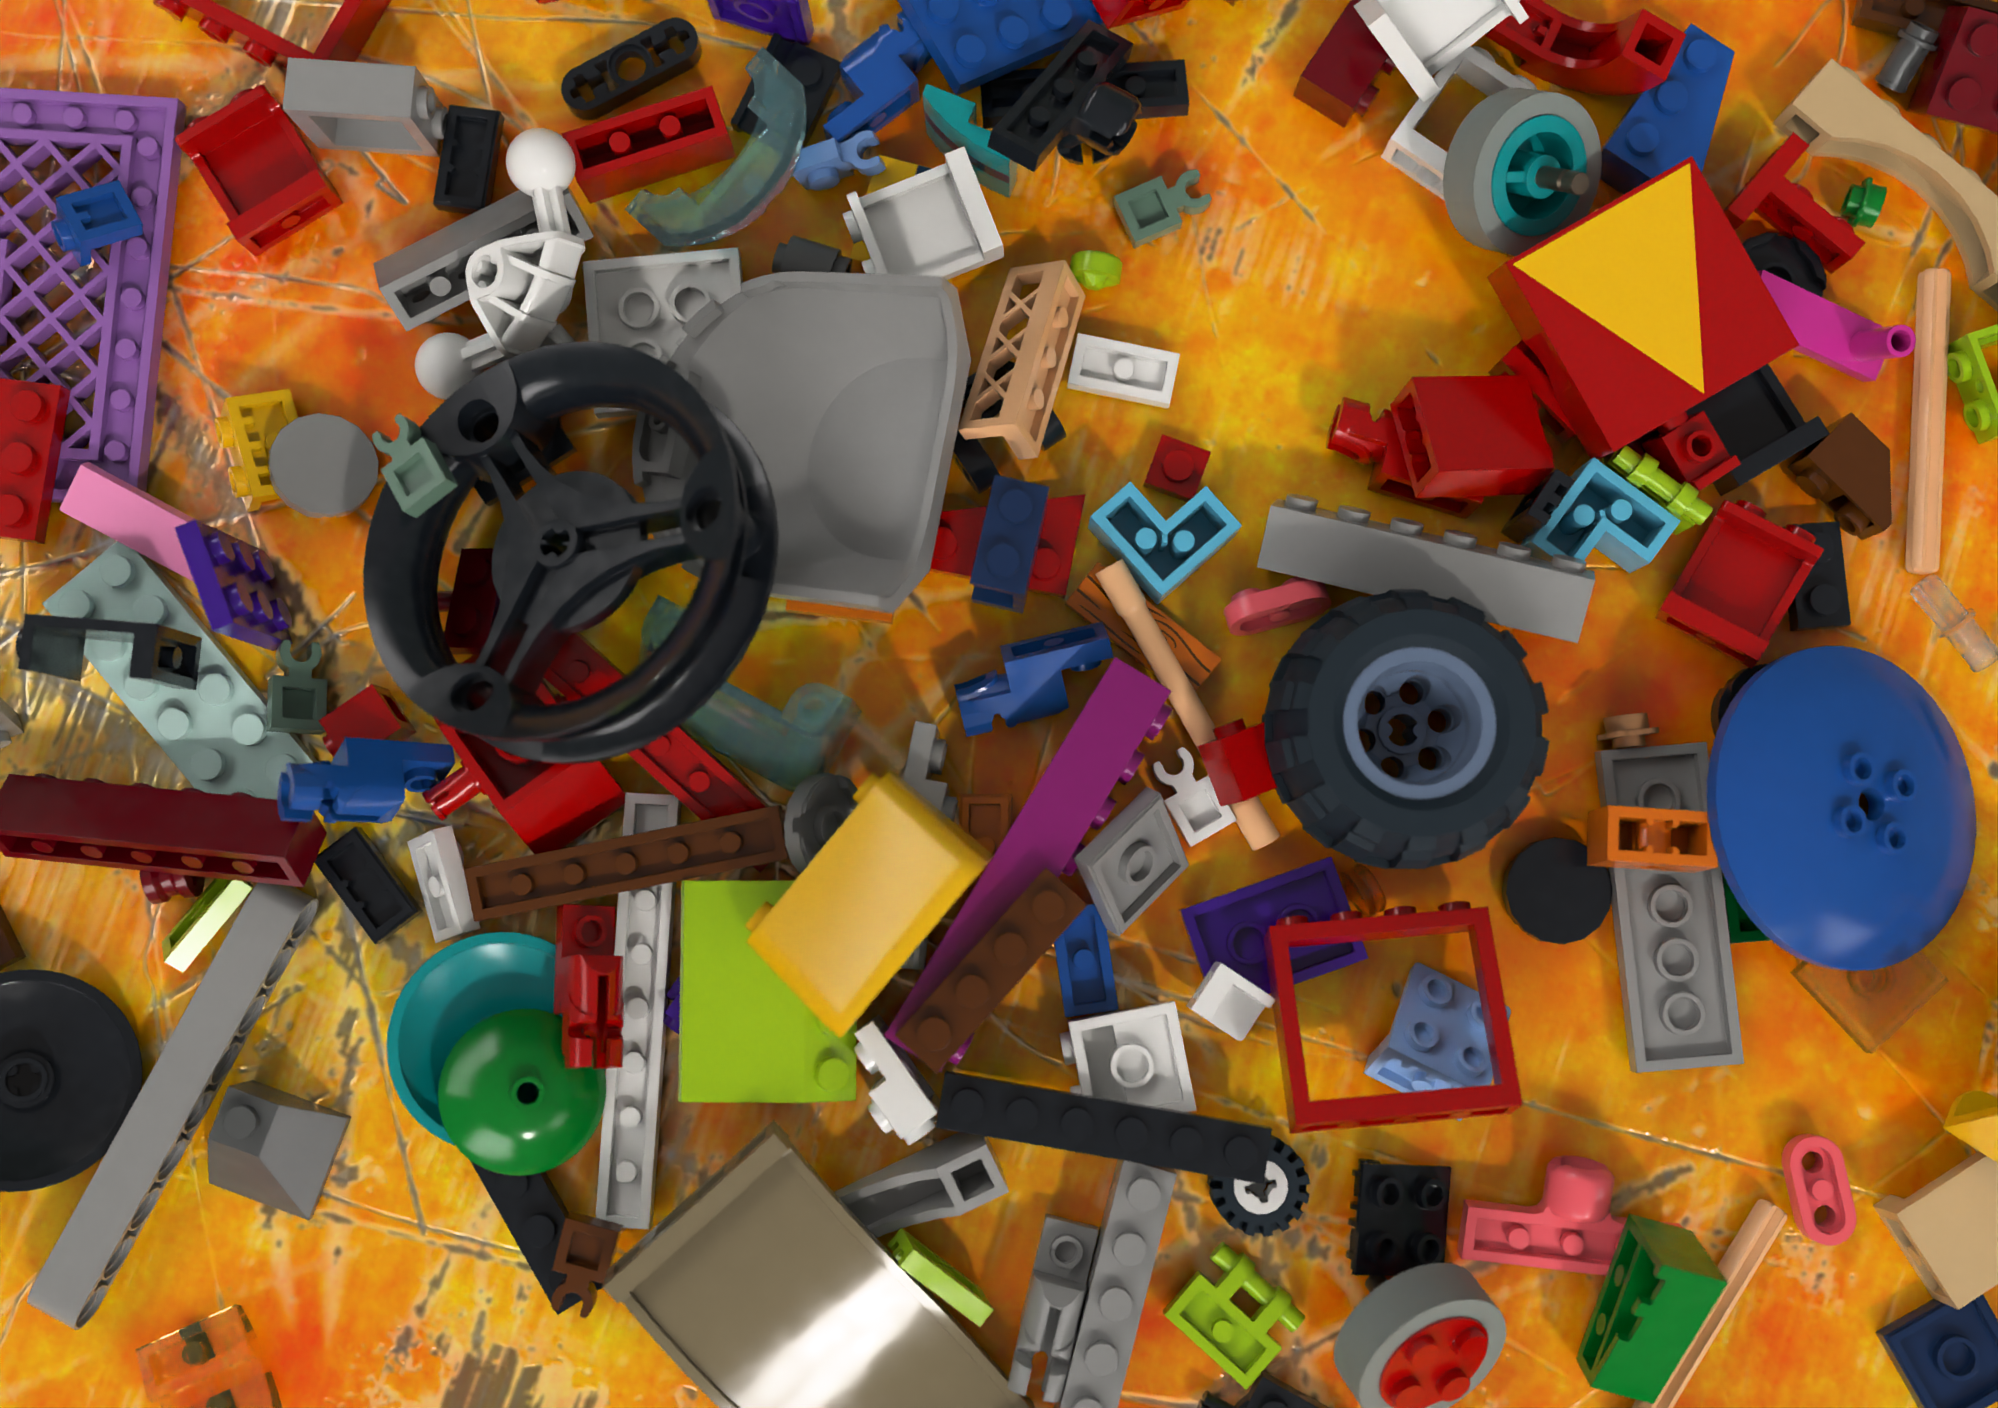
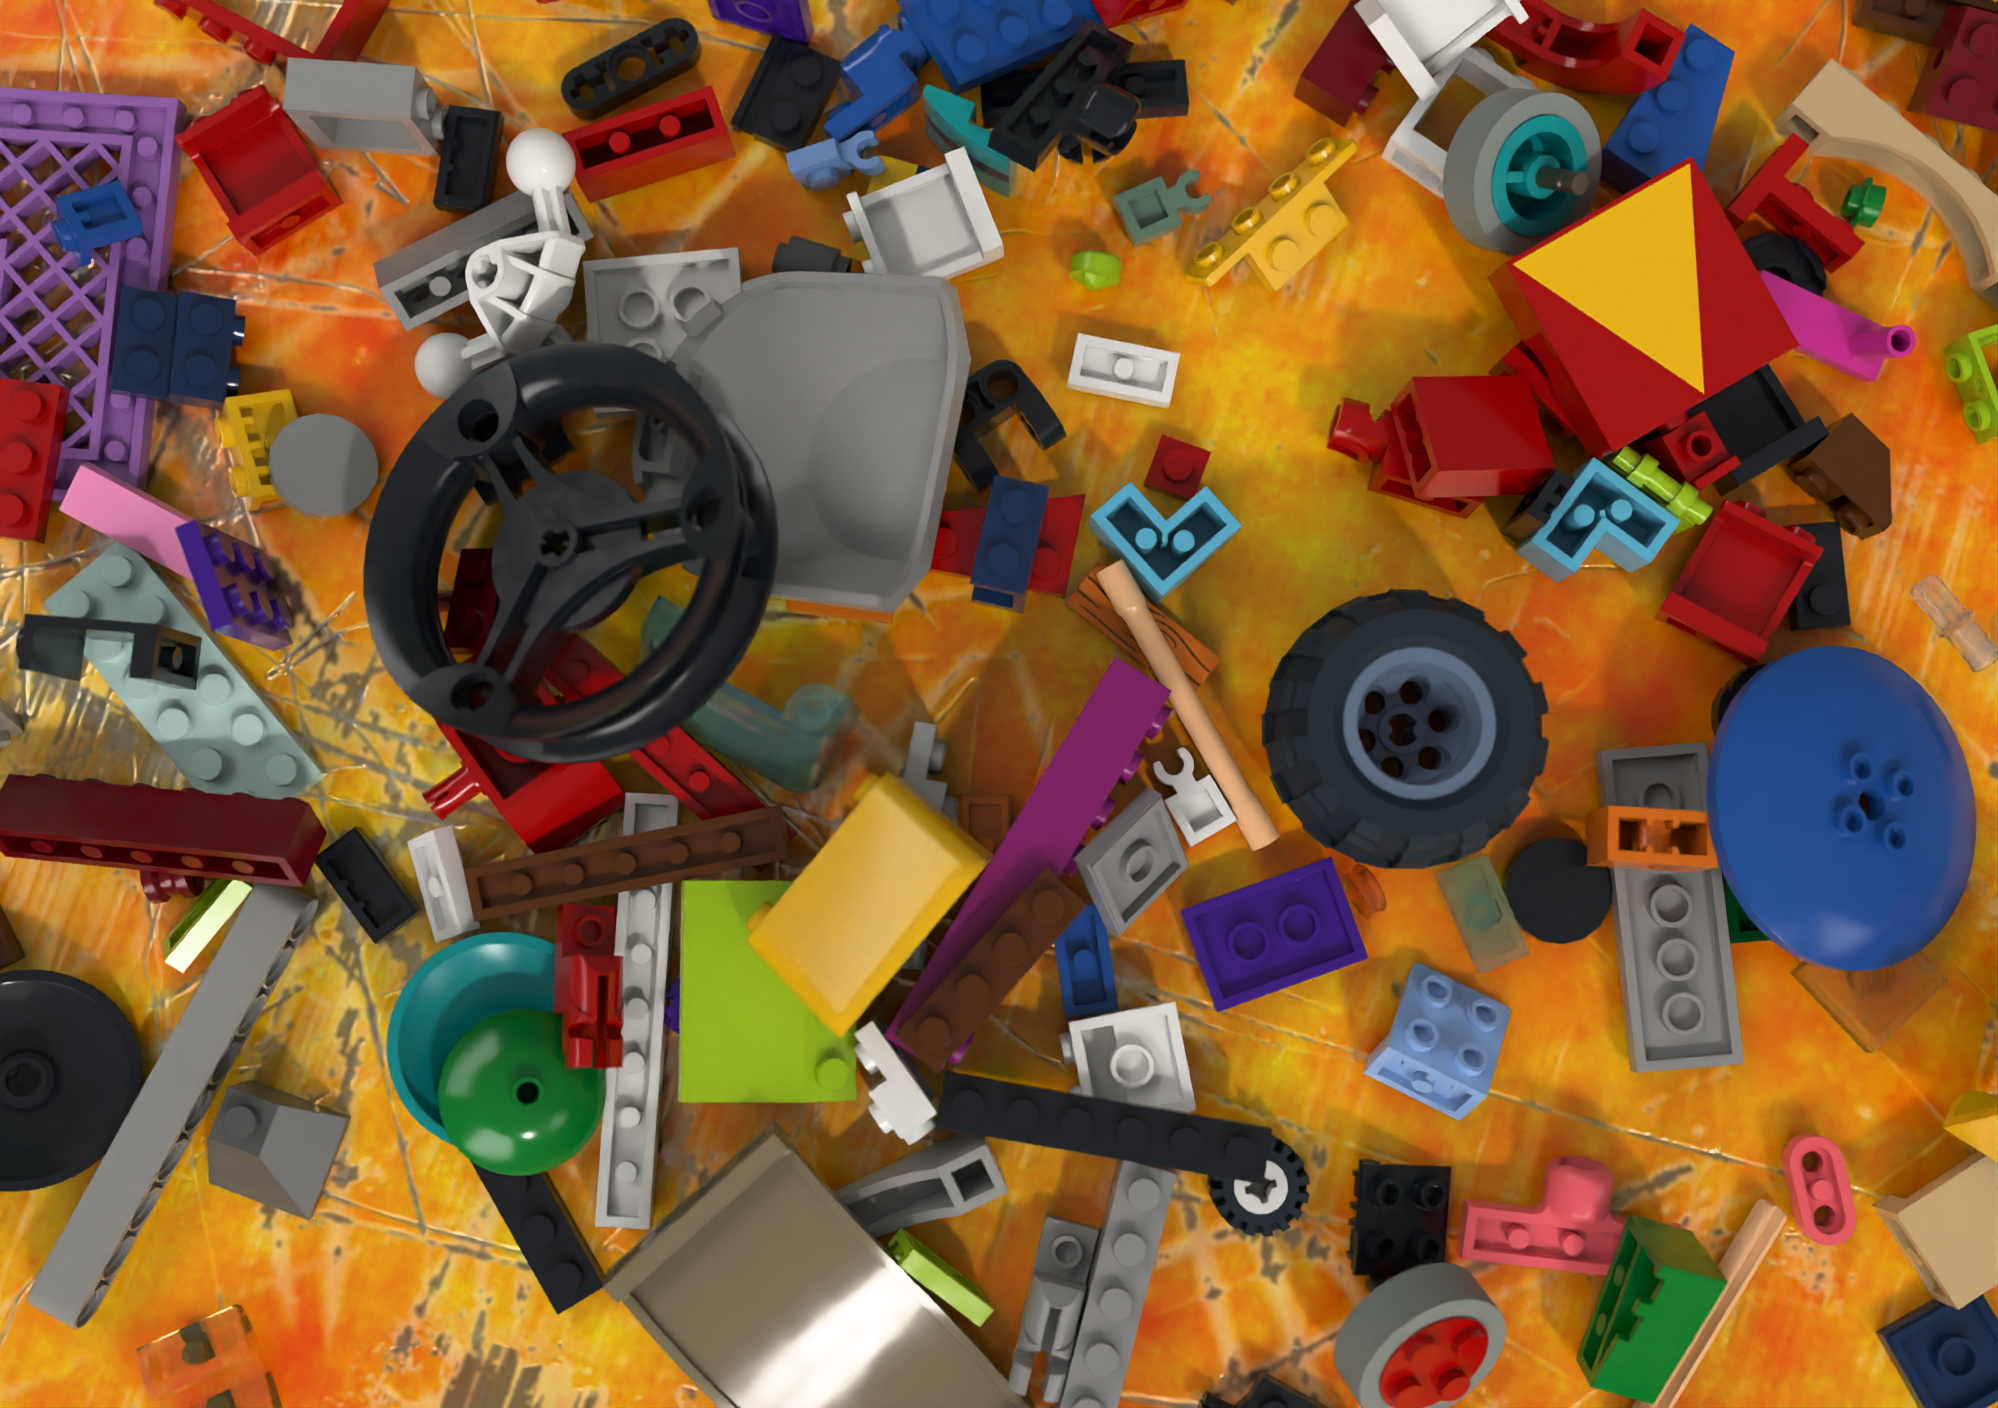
(176, 347): none -> dark blue plate
(296, 698): sand green plate -> none
(362, 781): blue plate -> none
(366, 715): red brick -> none
(416, 470): sand green plate -> none
(584, 1254): reddish brown plate -> none
(750, 181): clear light blue windscreen -> none
(815, 814): light grey tile -> none
(1032, 679): blue plate -> none
(1039, 353): light nougat fence -> none
(1222, 1327): lime plate -> none
(1229, 1001): white panel -> none
(1237, 762): red brick -> none
(1264, 610): coral plate -> none
(1284, 226): none -> yellow bracket
(1379, 556): light grey brick -> none
(1394, 1108): red window -> none
(1482, 914): none -> clear light blue plate
(1627, 730): medium nougat plate -> none
(1907, 56): dark grey pin -> none
(1928, 421): light nougat axle -> none

